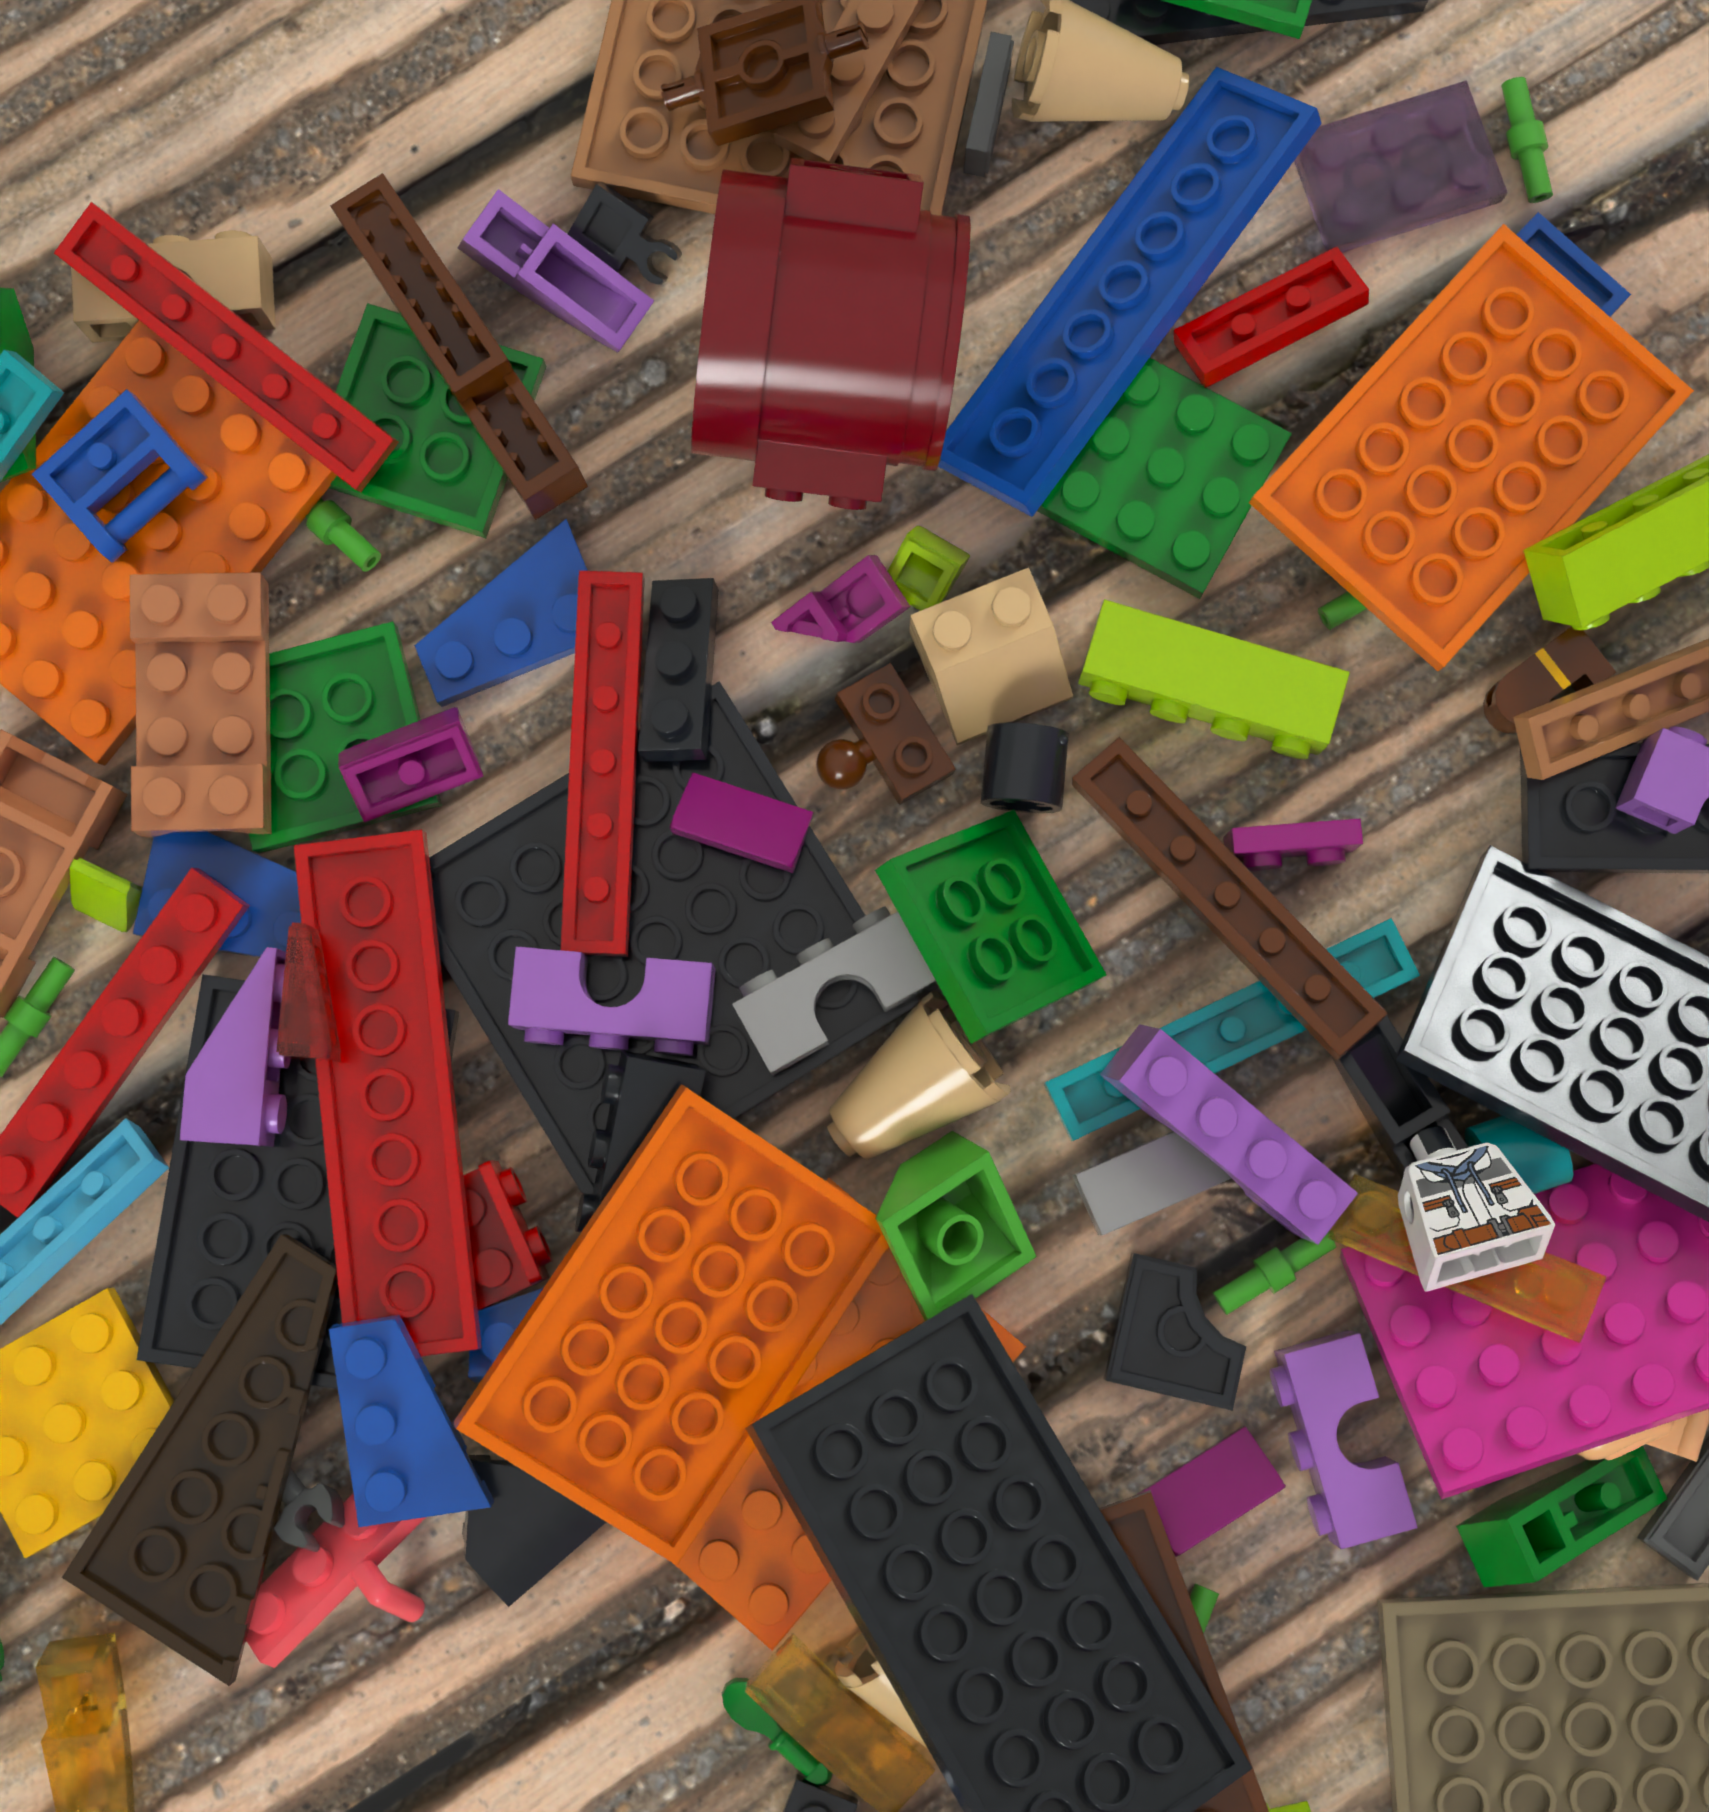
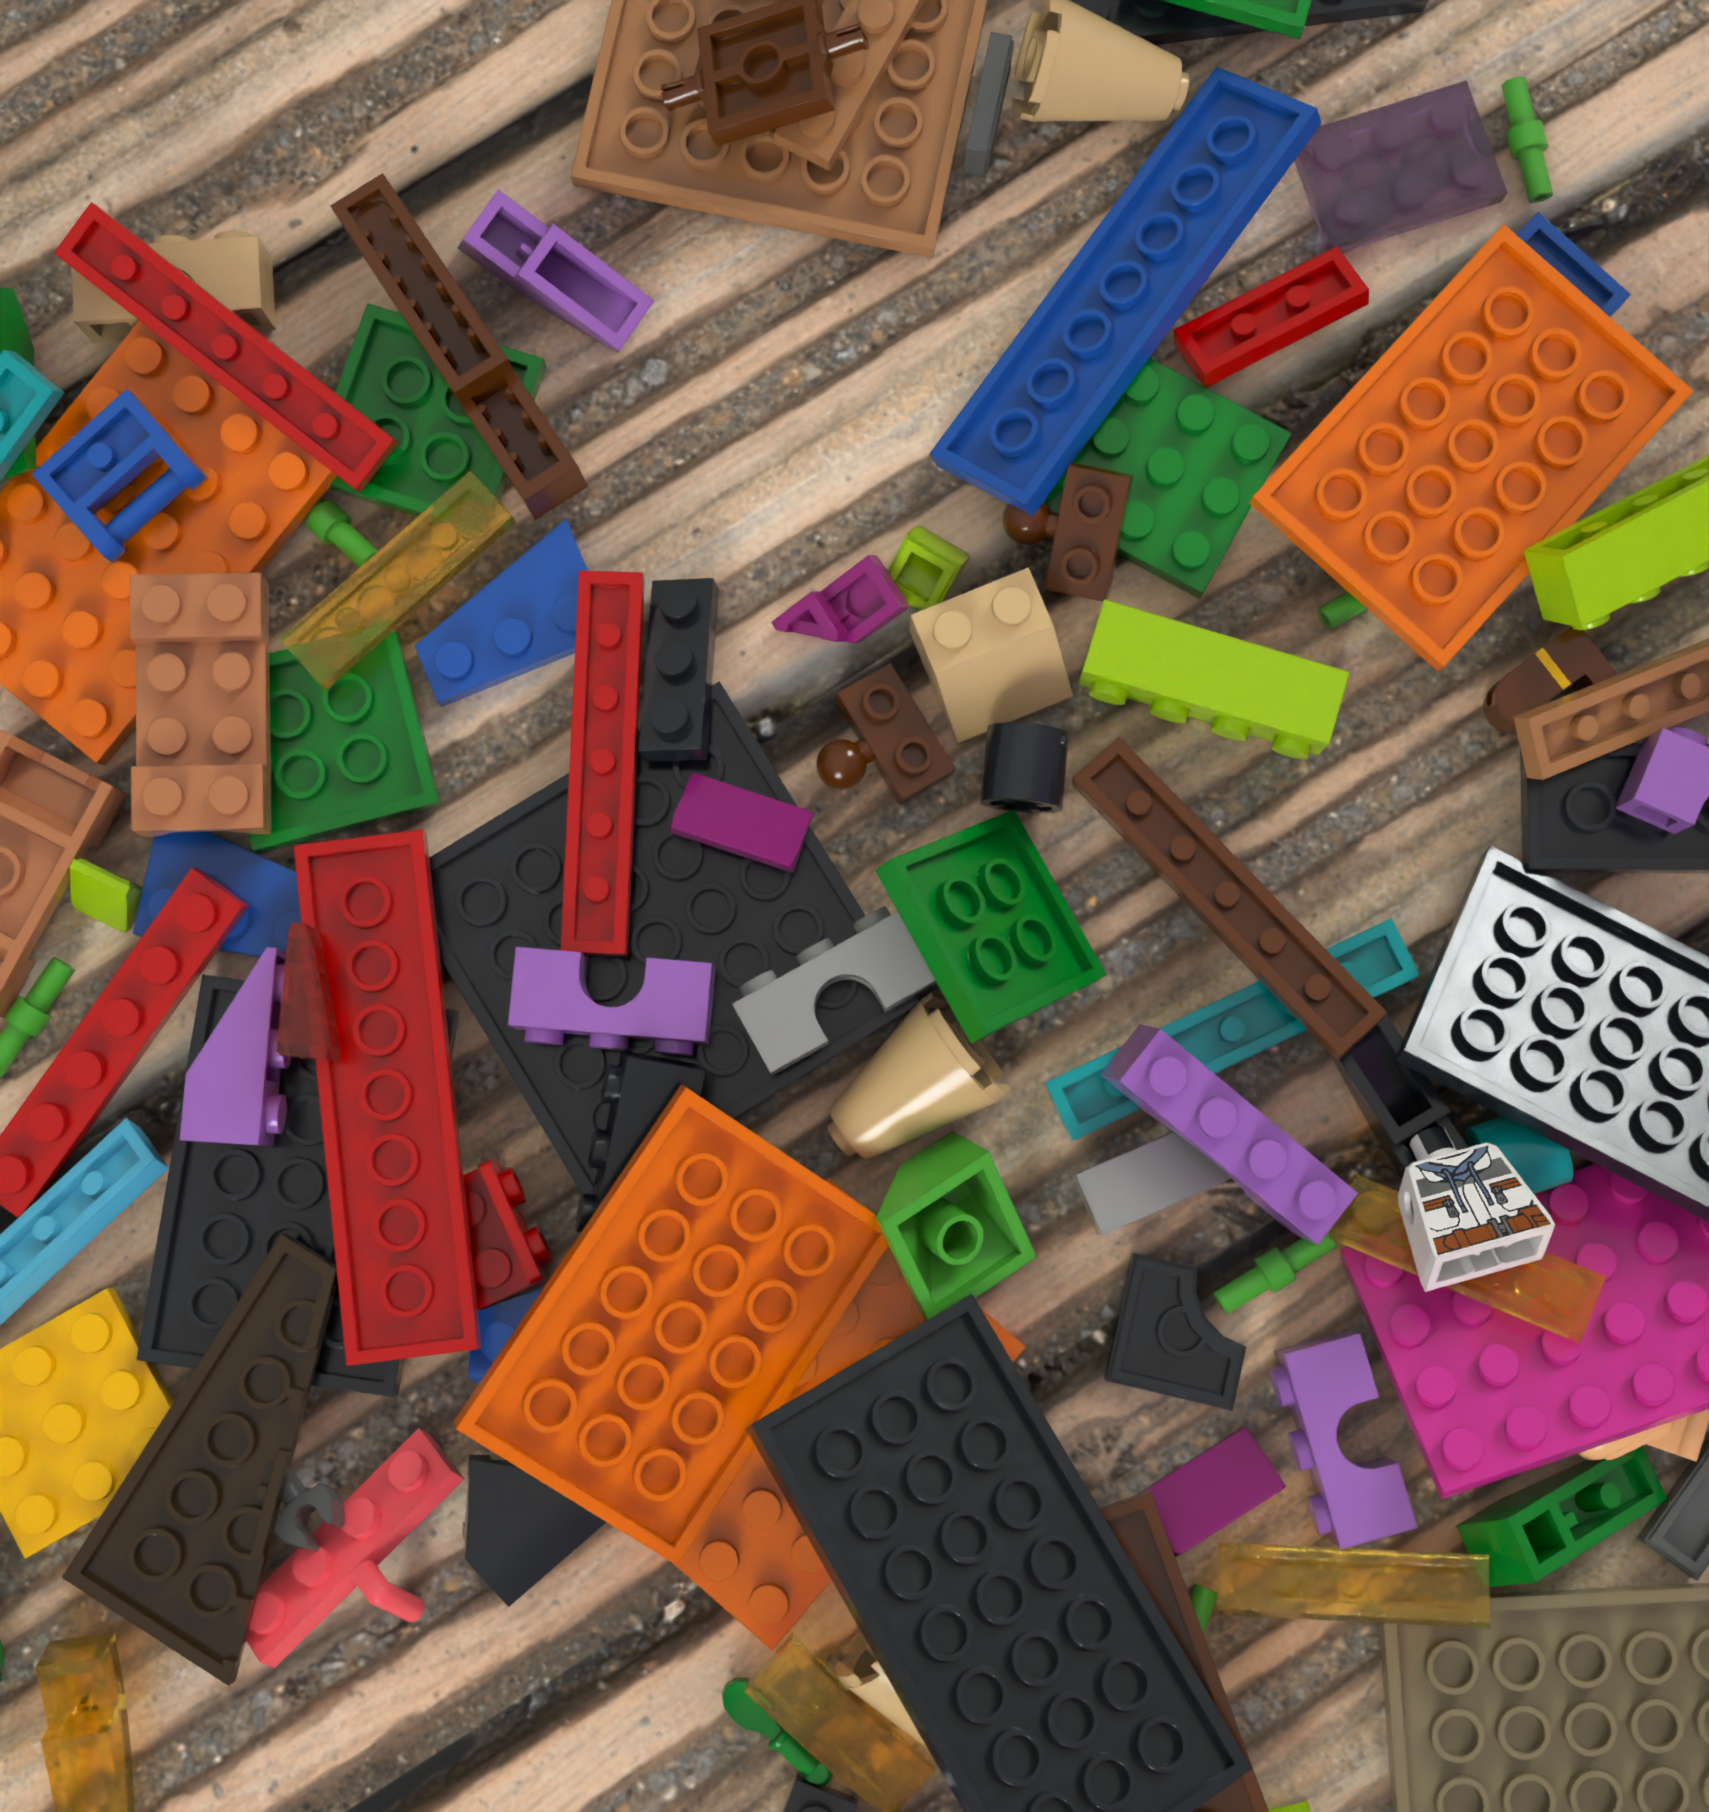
(396, 1431): blue wing -> none
(398, 580): none -> clear yellow plate
(409, 764): magenta slope -> none
(616, 232): black plate -> none
(829, 329): dark red cylinder -> none
(1083, 531): none -> reddish brown plate
(1319, 841): magenta plate -> none
(1354, 1585): none -> clear yellow plate

